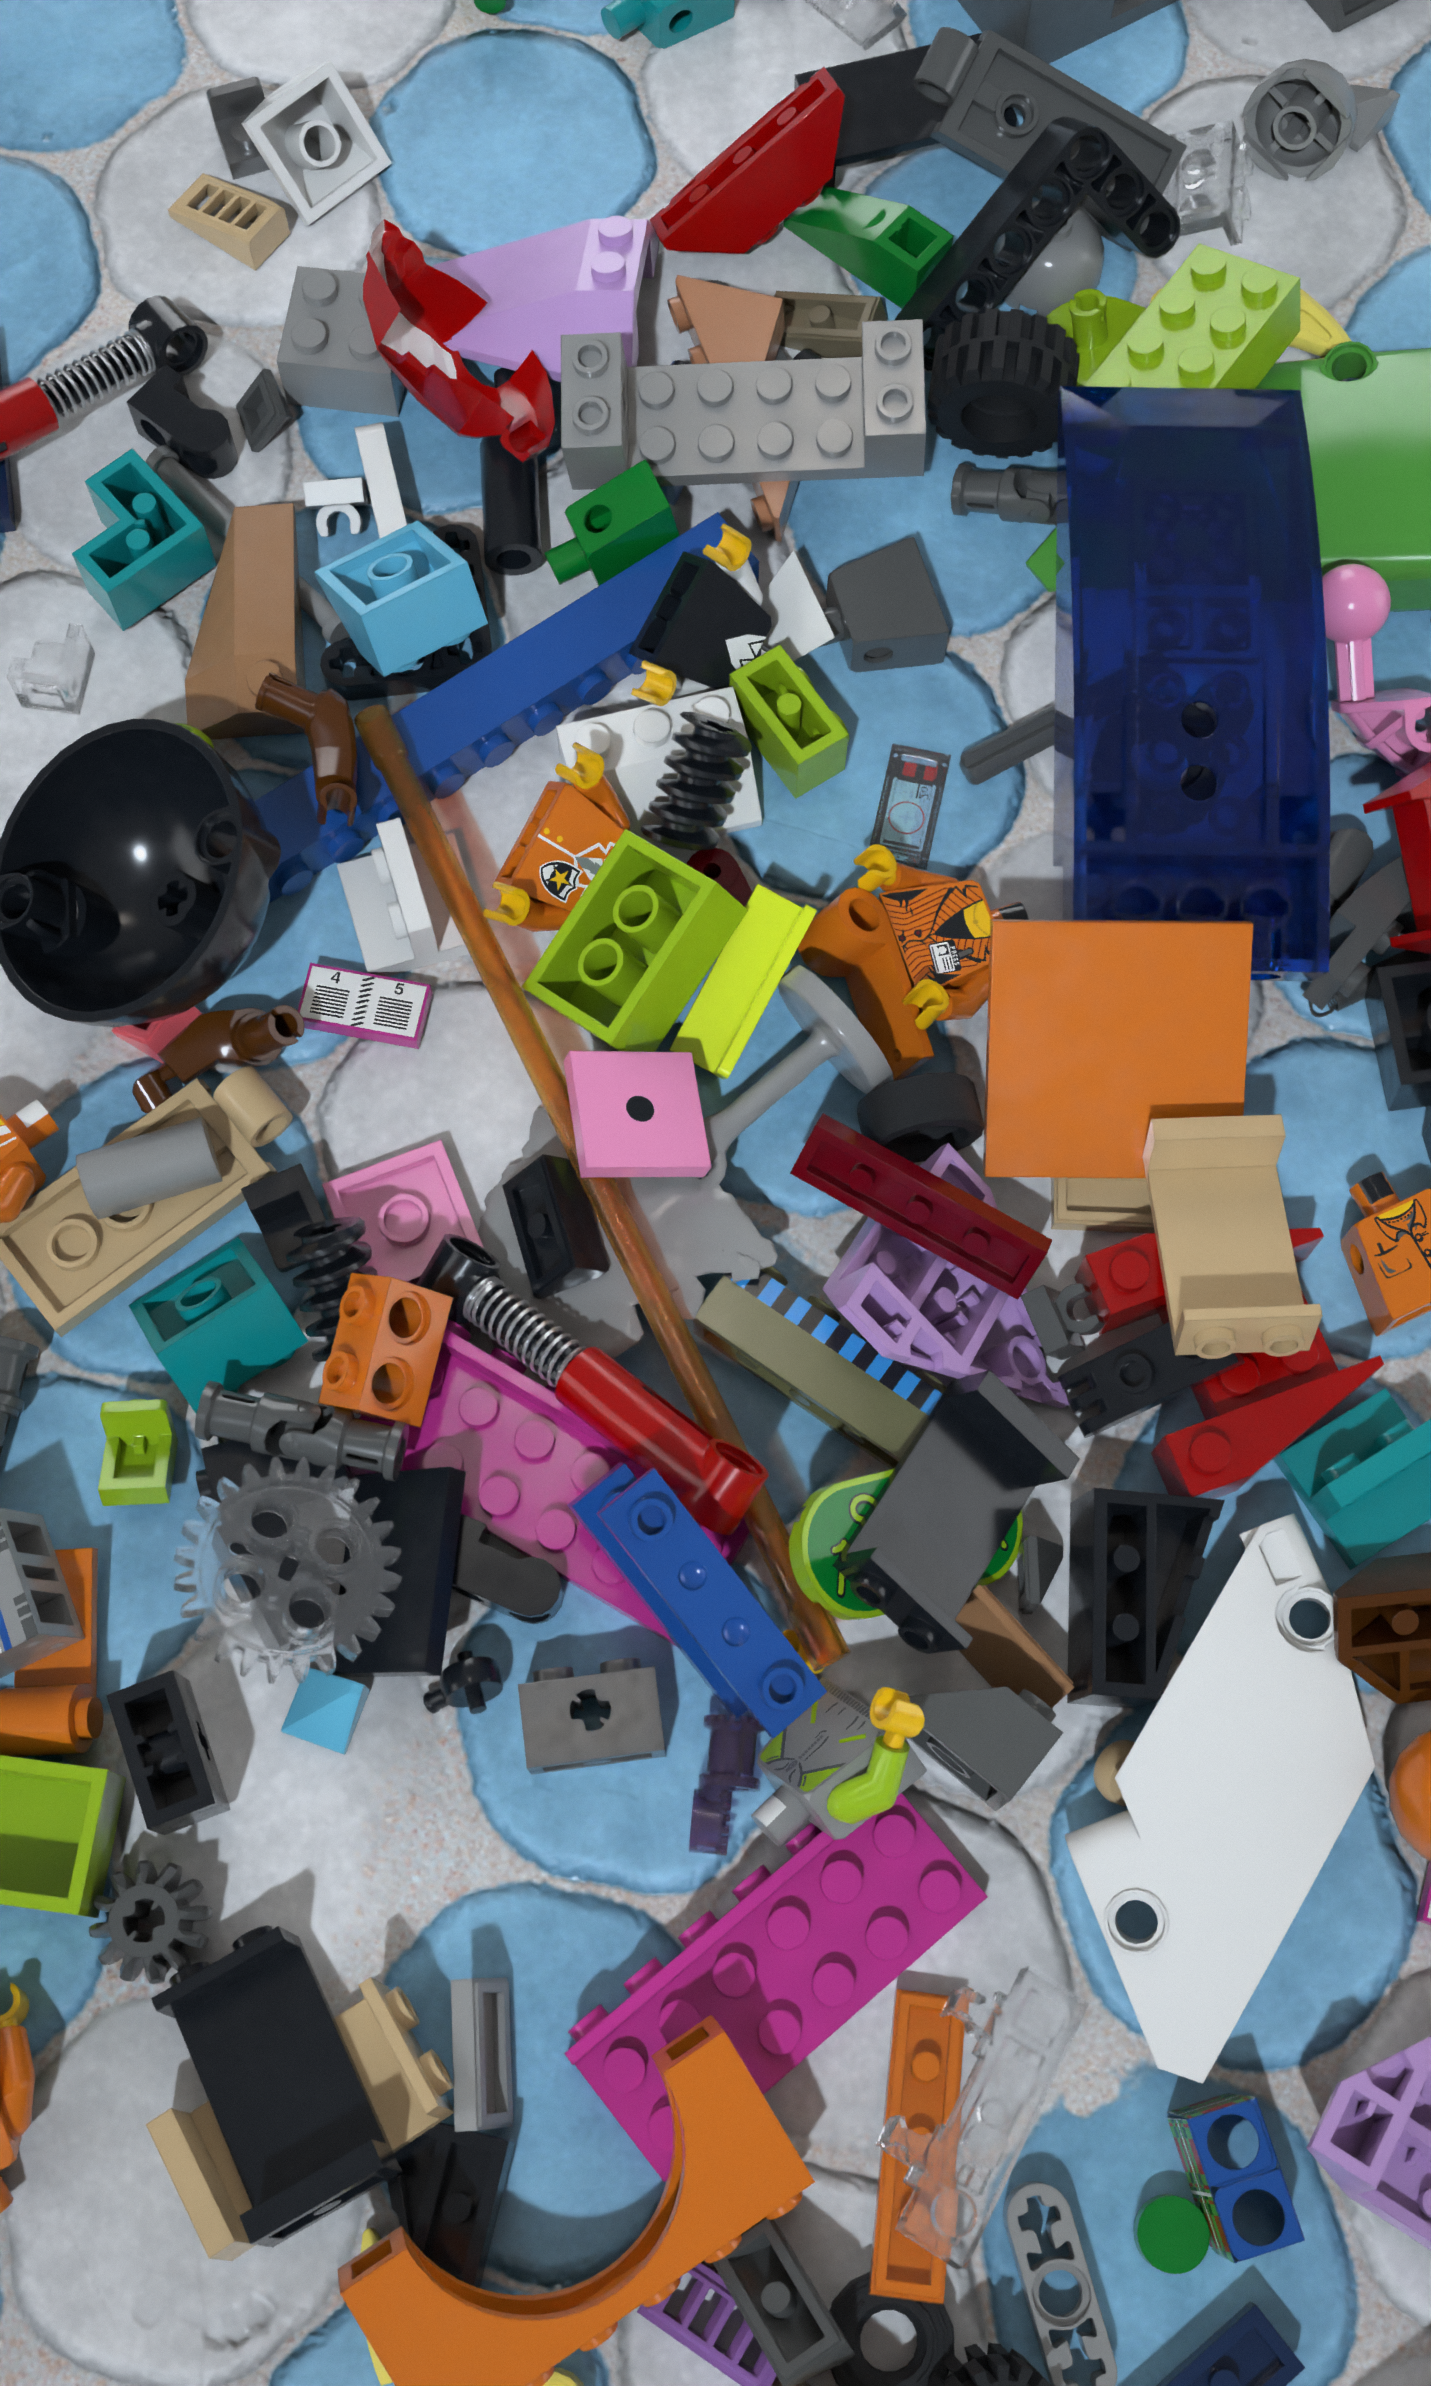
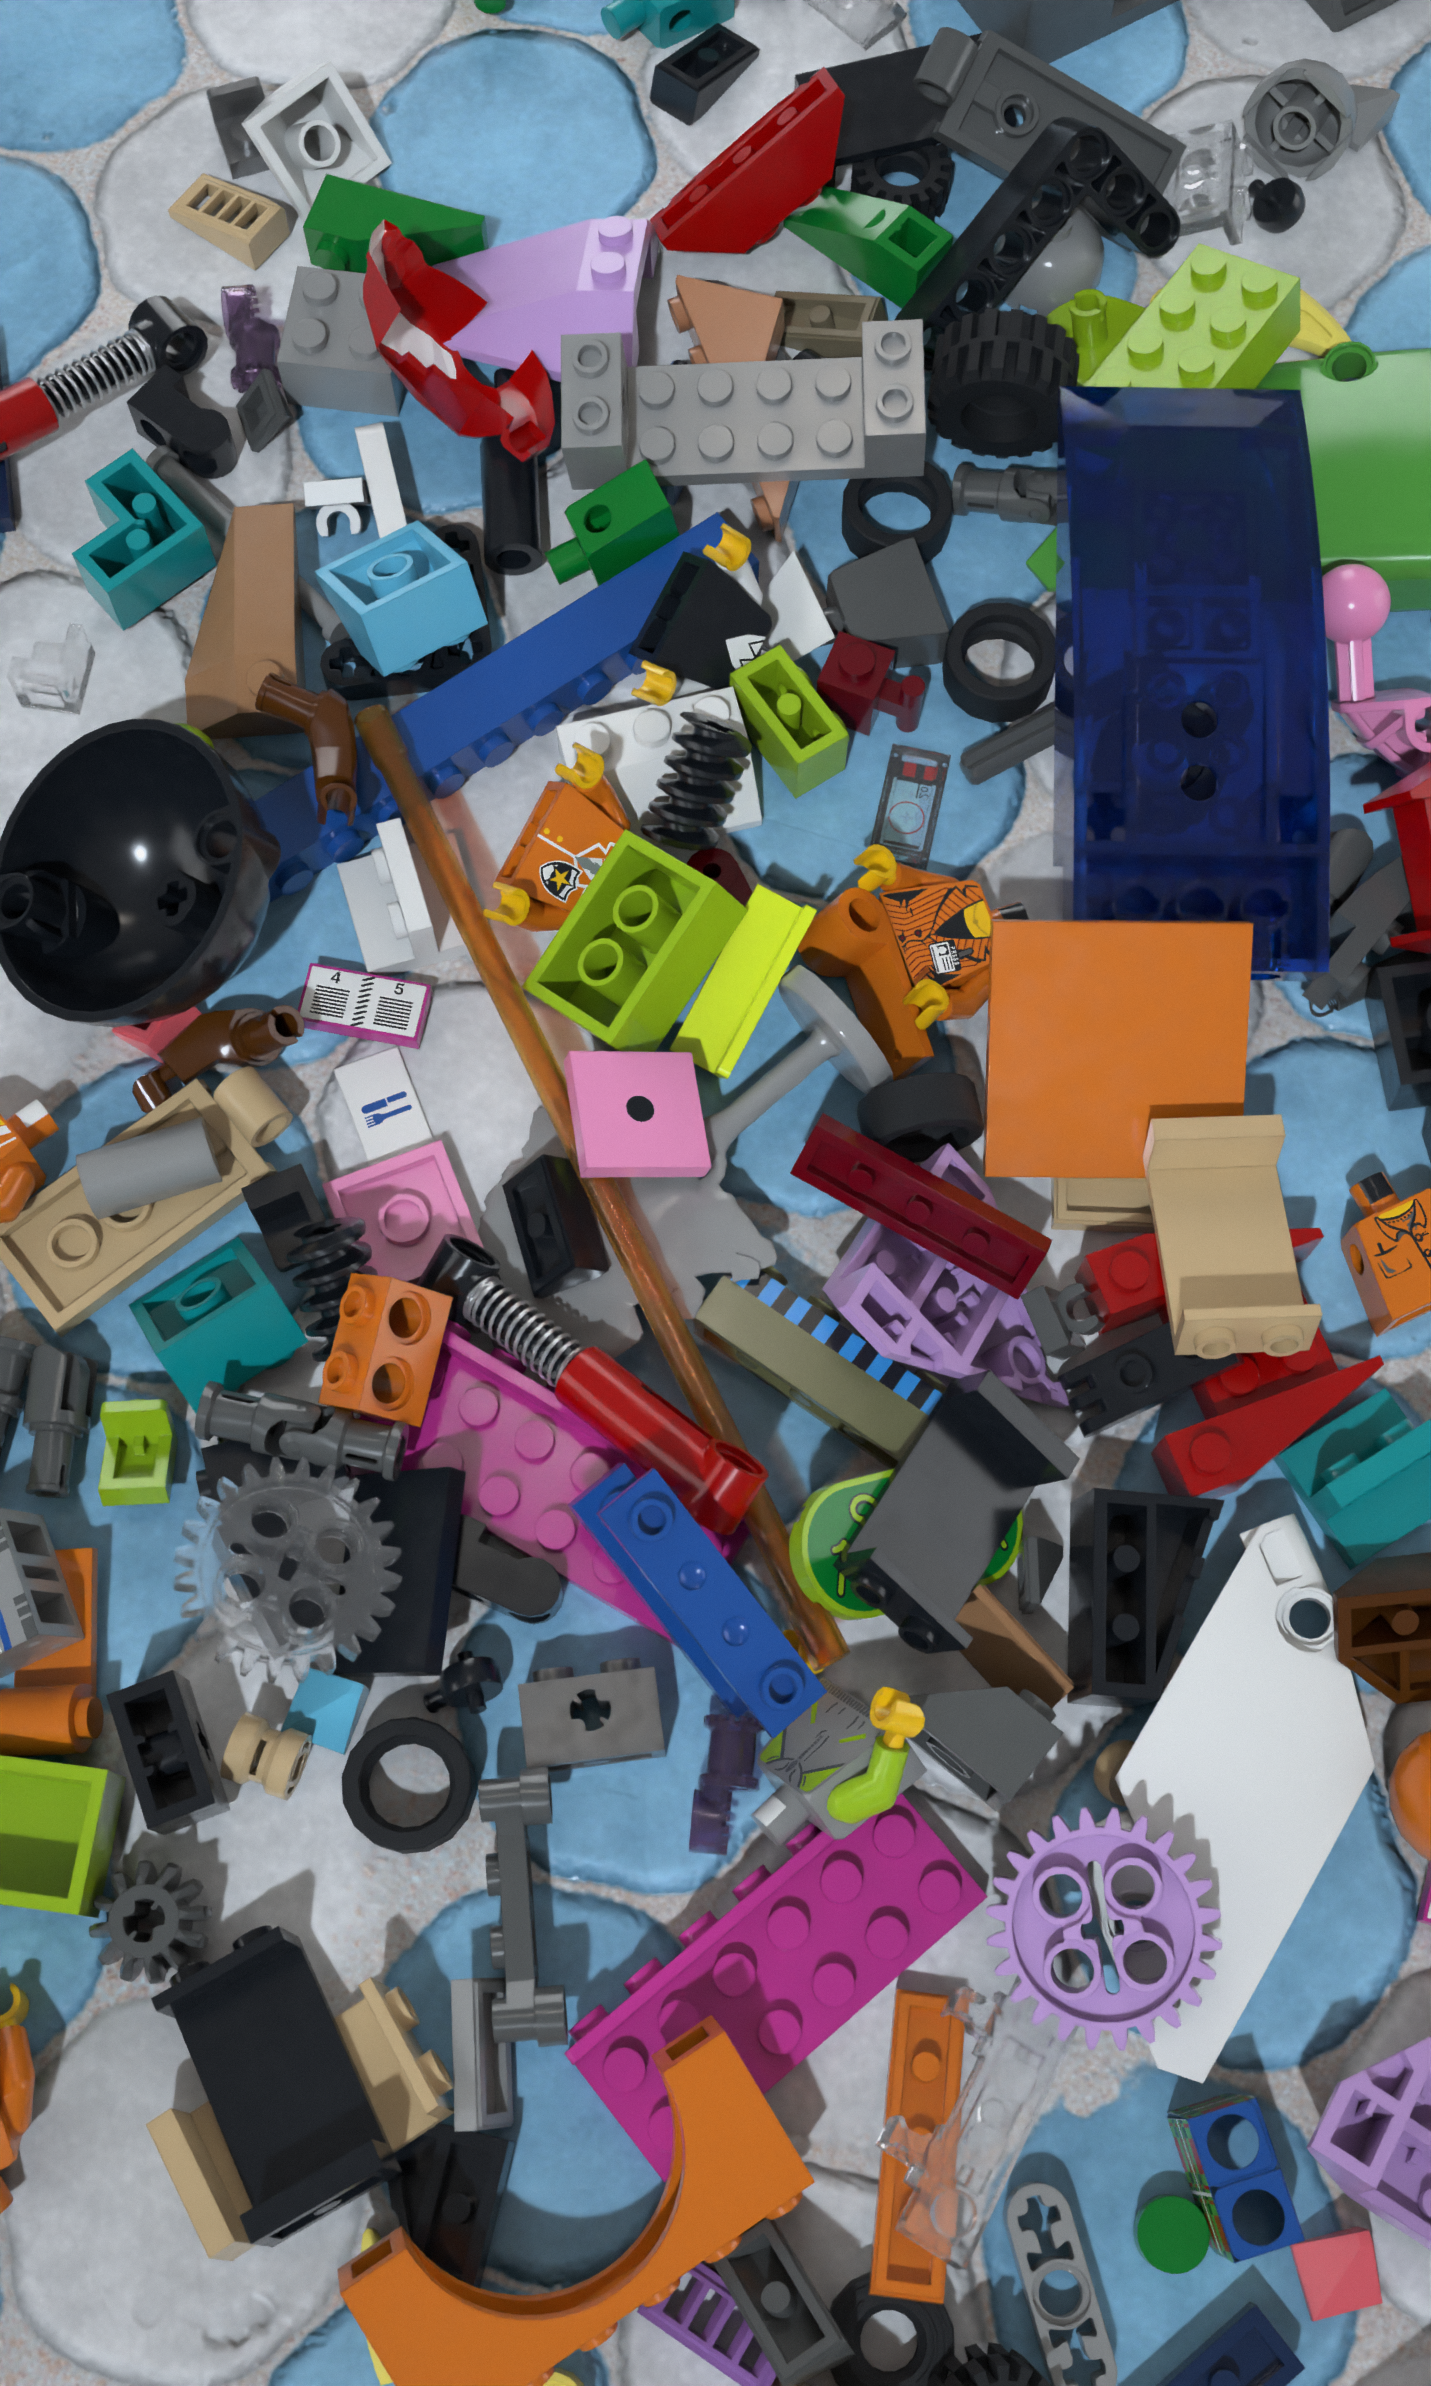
(57, 1416): none -> dark grey arm
(248, 336): none -> clear purple connector
(266, 1756): none -> tan wheel
(349, 212): none -> green slope
(359, 1770): none -> black tyre
(383, 1106): none -> white sticker
(527, 2010): none -> dark grey plate
(700, 73): none -> black slope
(860, 684): none -> dark red brick
(926, 163): none -> black tyre
(929, 489): none -> black tyre
(1010, 624): none -> black tyre
(1168, 1919): none -> lavender gear
(1277, 204): none -> black piece
(1337, 2272): none -> coral slope

